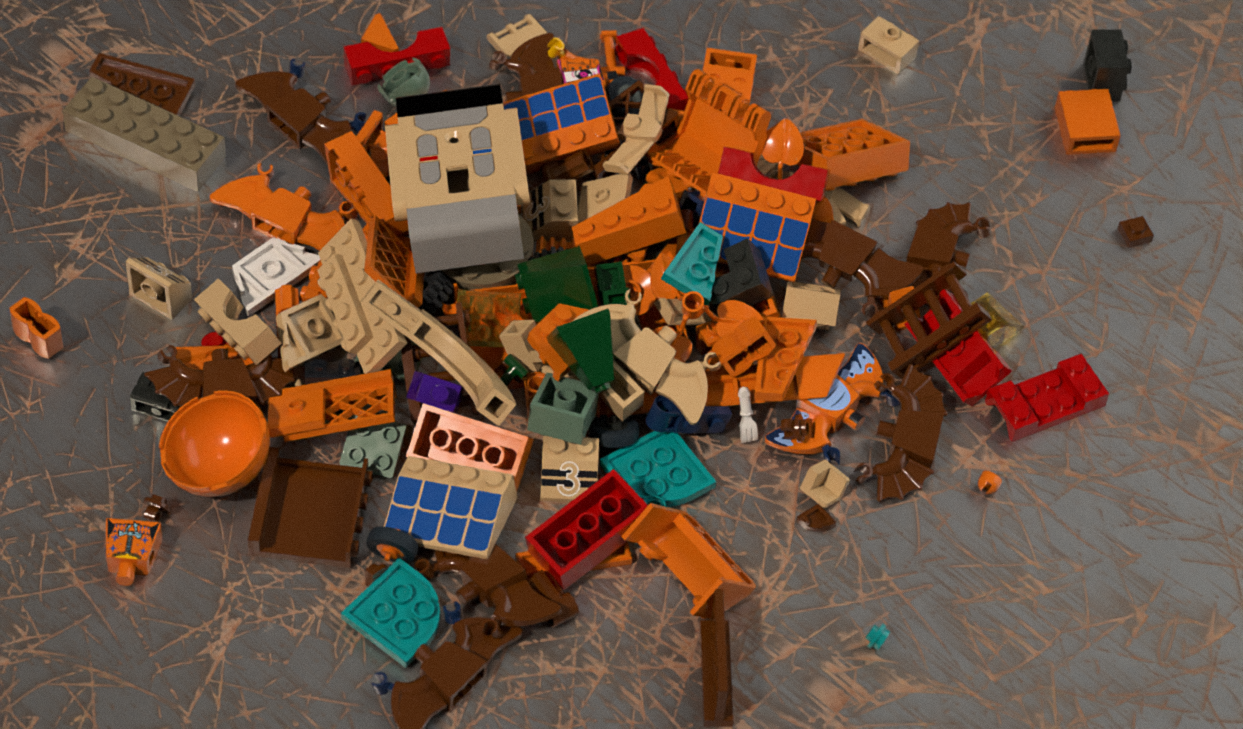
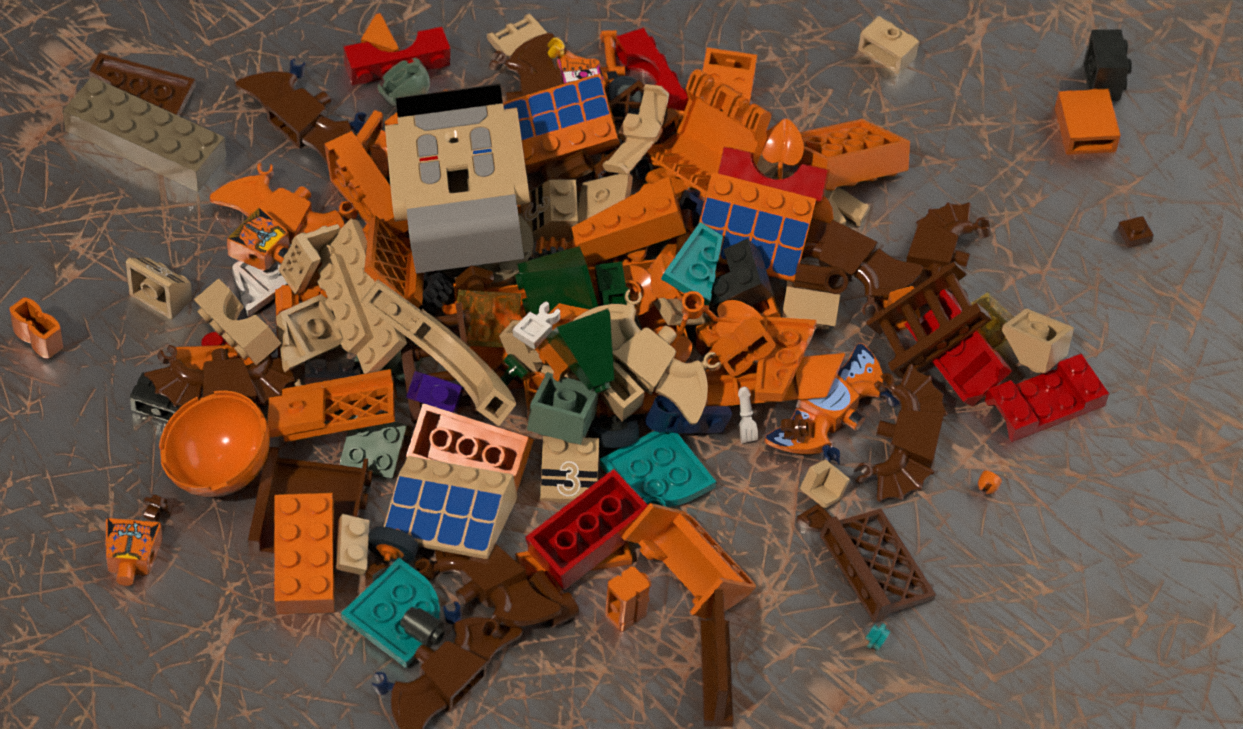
(259, 241): none -> orange torso
(304, 257): none -> tan bracket
(304, 554): none -> orange brick
(352, 544): none -> tan plate
(423, 626): none -> pearl dark grey brick
(474, 279): none -> reddish brown plate
(535, 328): none -> white plate
(627, 598): none -> orange brick
(817, 278): none -> reddish brown piece
(858, 568): none -> reddish brown fence
(1038, 340): none -> tan slope

